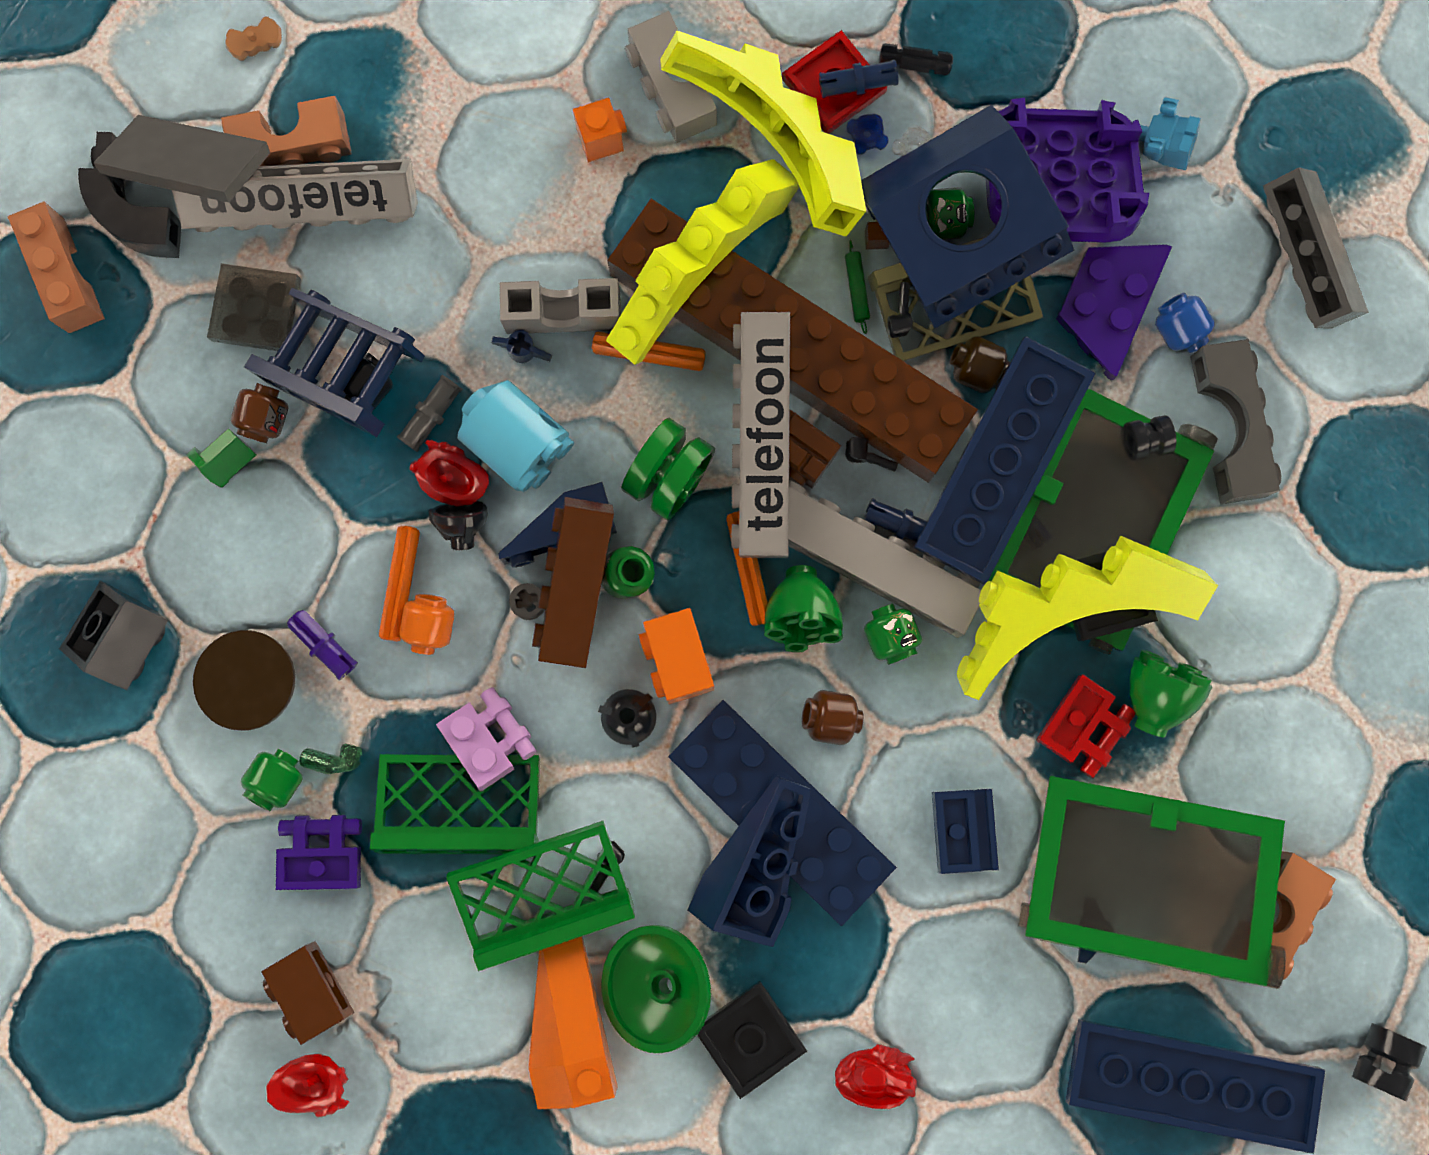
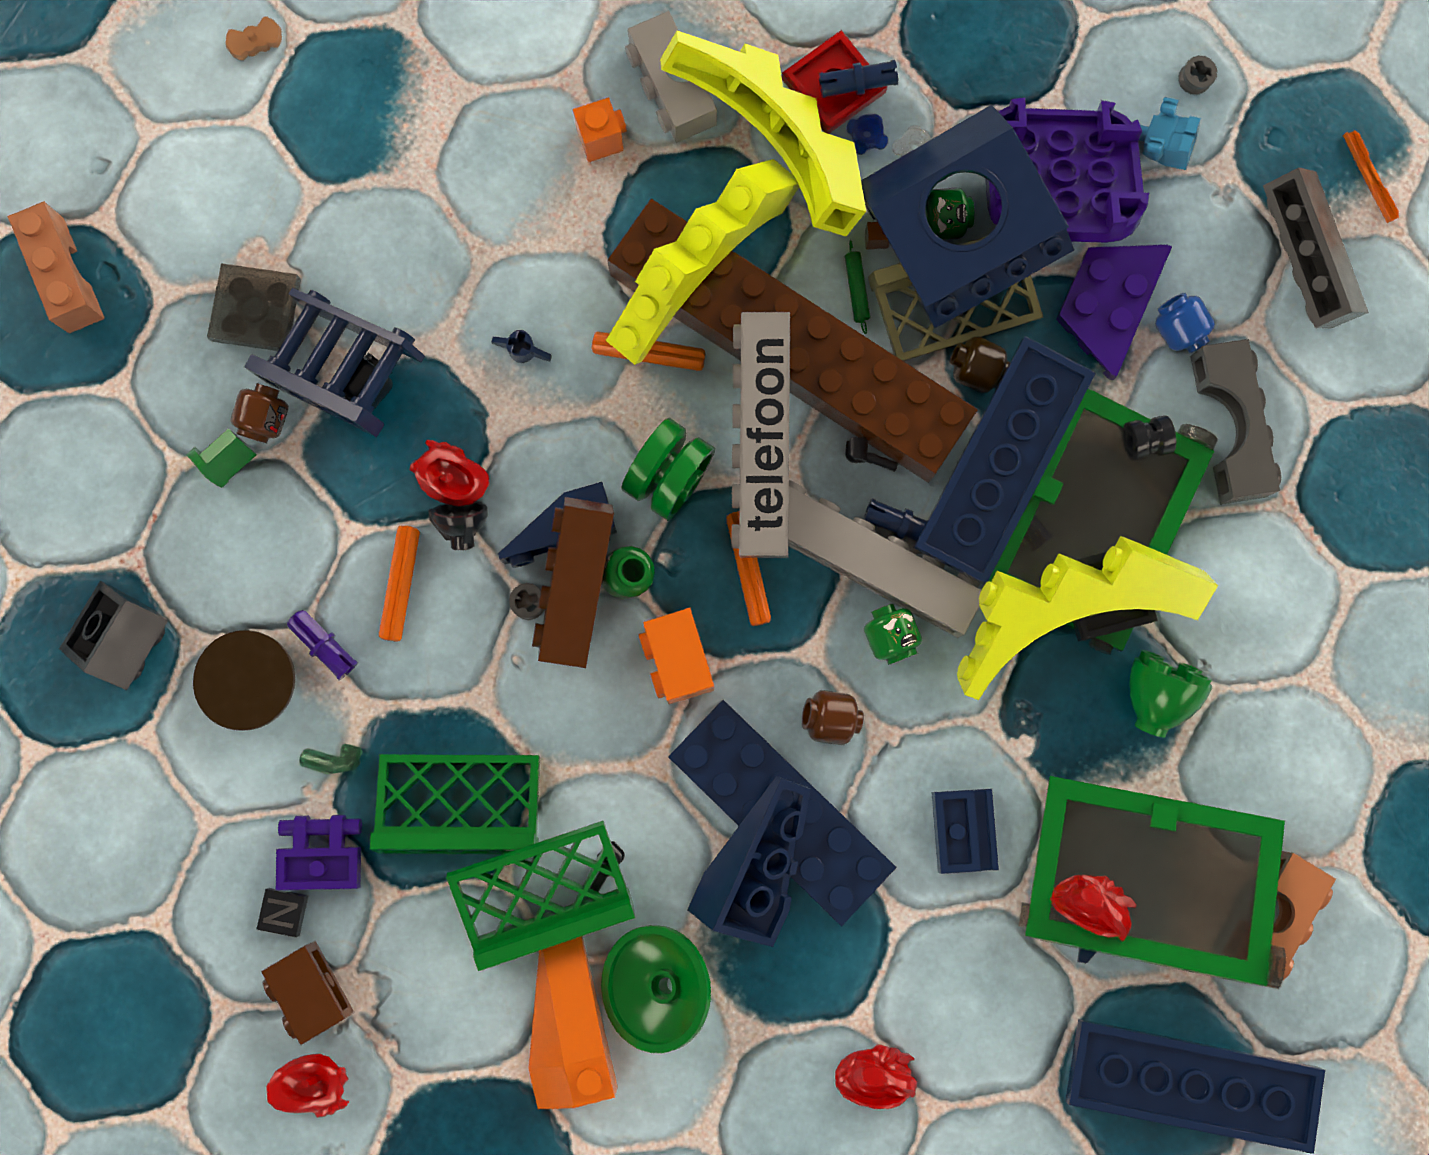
(142, 229): black arch -> none
(183, 158): dark grey tile -> none
(271, 779): green head -> none
(282, 912): none -> black tile
(308, 195): light grey brick -> none
(317, 137): nougat arch -> none
(426, 623): orange head -> none
(429, 413): dark grey pin -> none
(475, 745): lavender plate -> none
(512, 435): medium azure cylinder -> none
(588, 307): light grey arch -> none
(642, 724): black piece -> none
(750, 1039): black tile -> none
(802, 611): green piece -> none
(809, 451): reddish brown brick -> none
(901, 324): black hand -> none
(917, 59): black axle -> none
(1076, 720): red plate -> none
(1094, 905): none -> red hat
(1204, 66): none -> dark grey bush
(1371, 176): none -> orange piece
(1396, 1048): black wheel -> none

